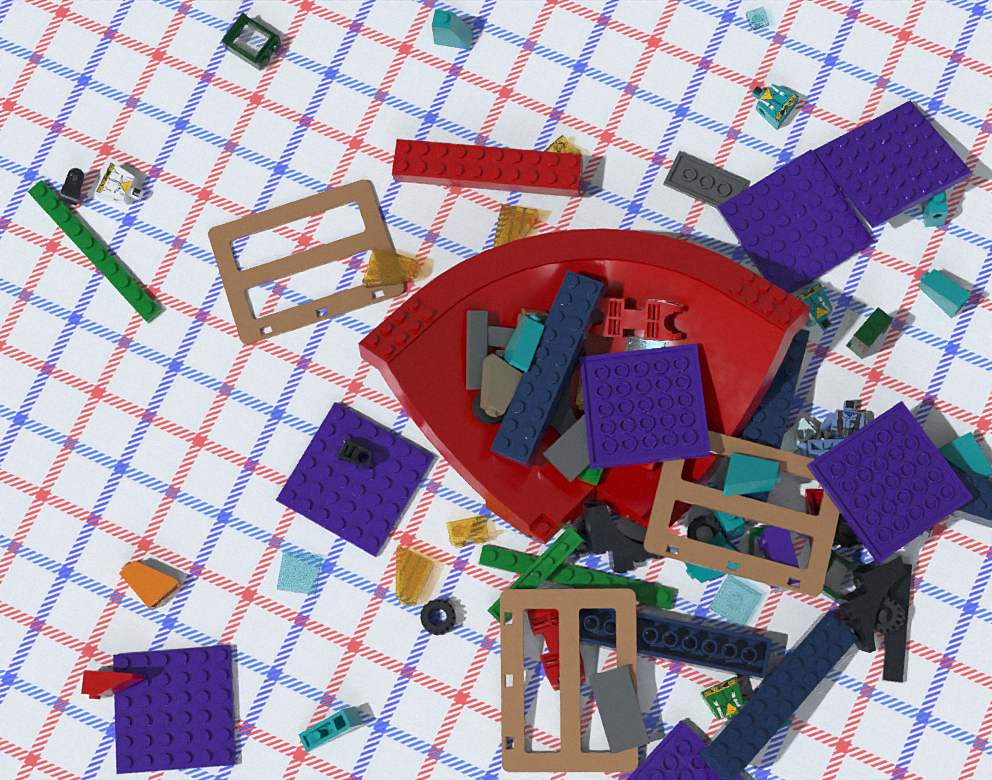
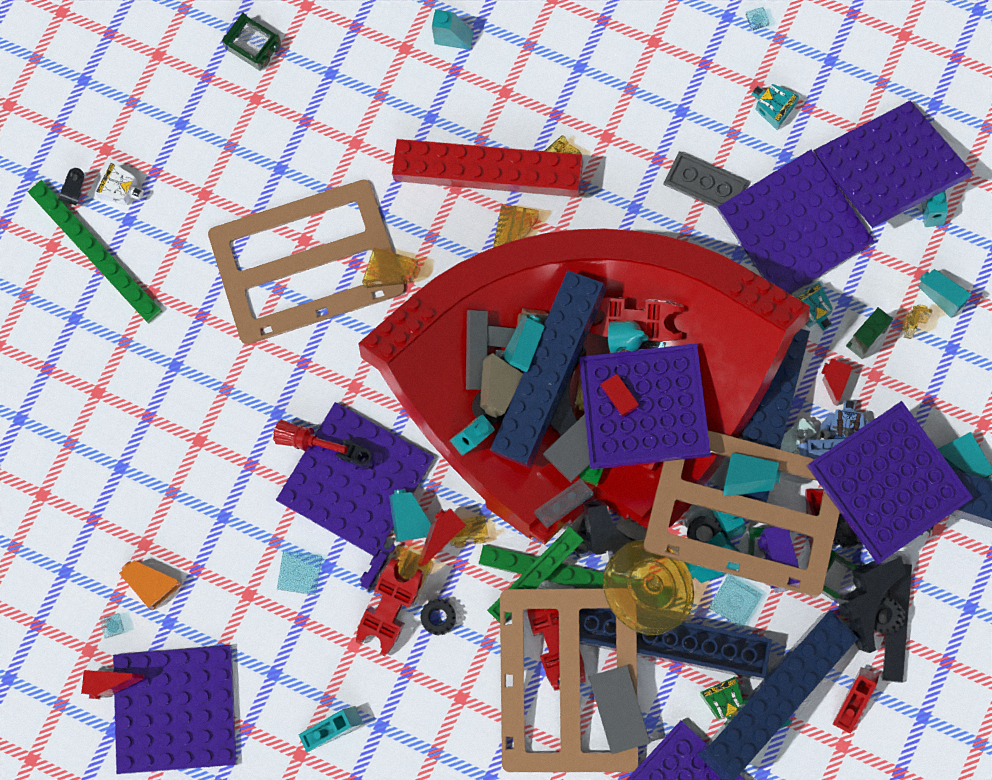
(112, 625): none -> clear light blue plate
(302, 437): none -> red piece
(377, 564): none -> dark purple plate
(383, 620): none -> red piece
(408, 517): none -> teal slope
(441, 531): none -> red slope
(474, 432): none -> teal torso
(563, 503): none -> clear light blue tile
(619, 395): none -> red tile
(625, 336): none -> teal piece
(648, 589): none -> clear yellow container
(835, 379): none -> red slope
(856, 699): none -> red slope
(917, 314): none -> clear yellow bracket

